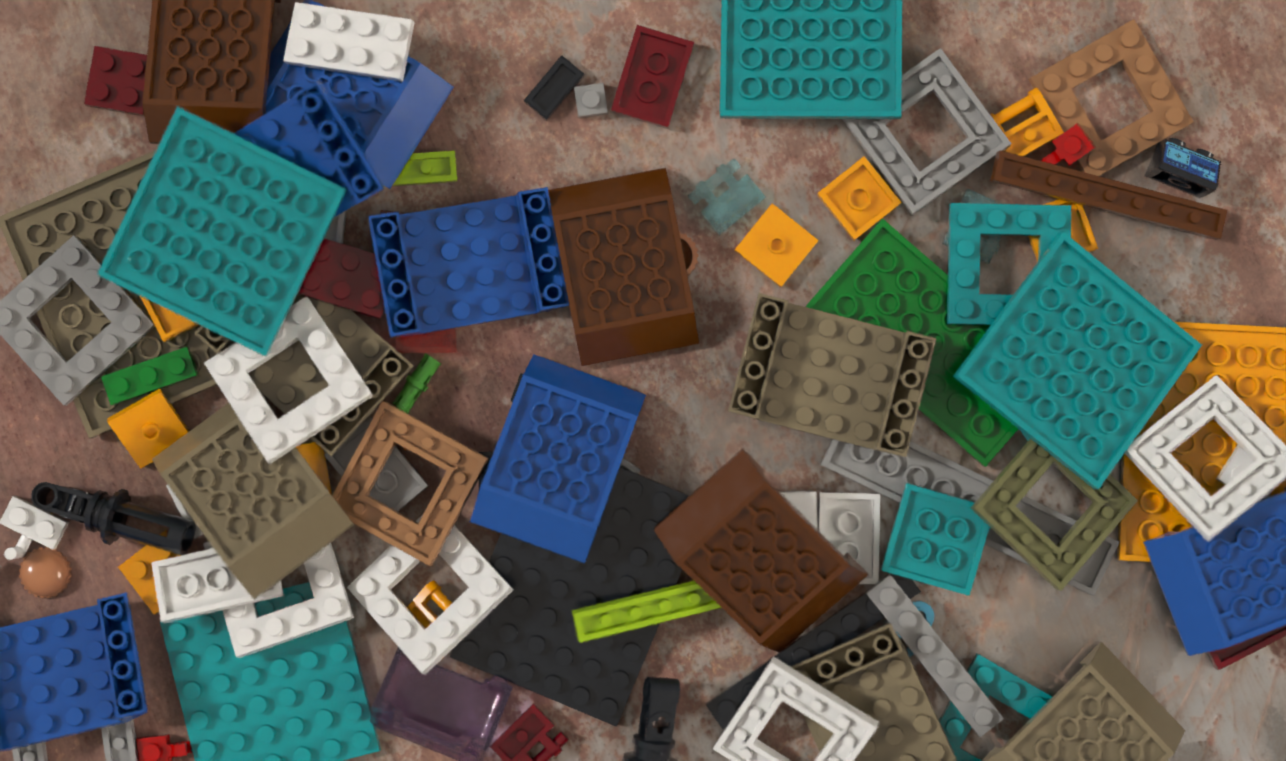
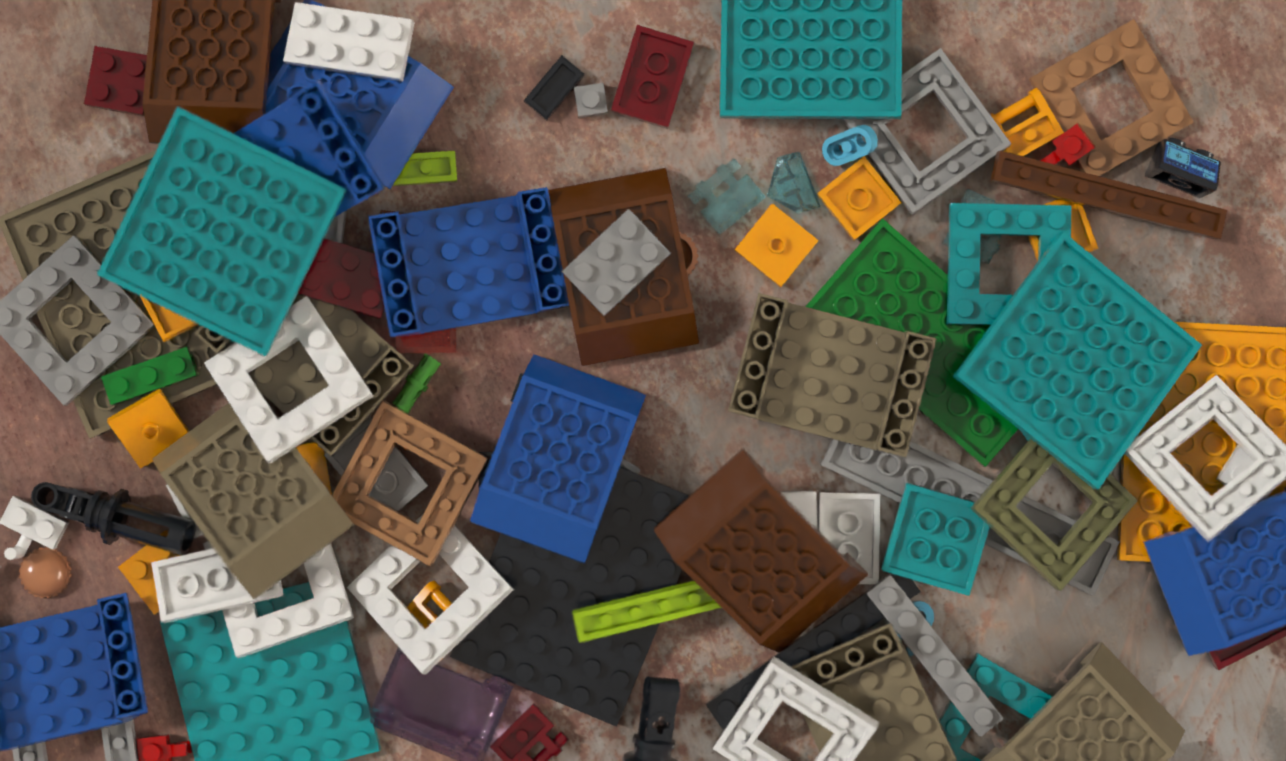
(616, 262): none -> light grey plate
(792, 184): none -> clear light blue slope
(851, 144): none -> medium azure plate

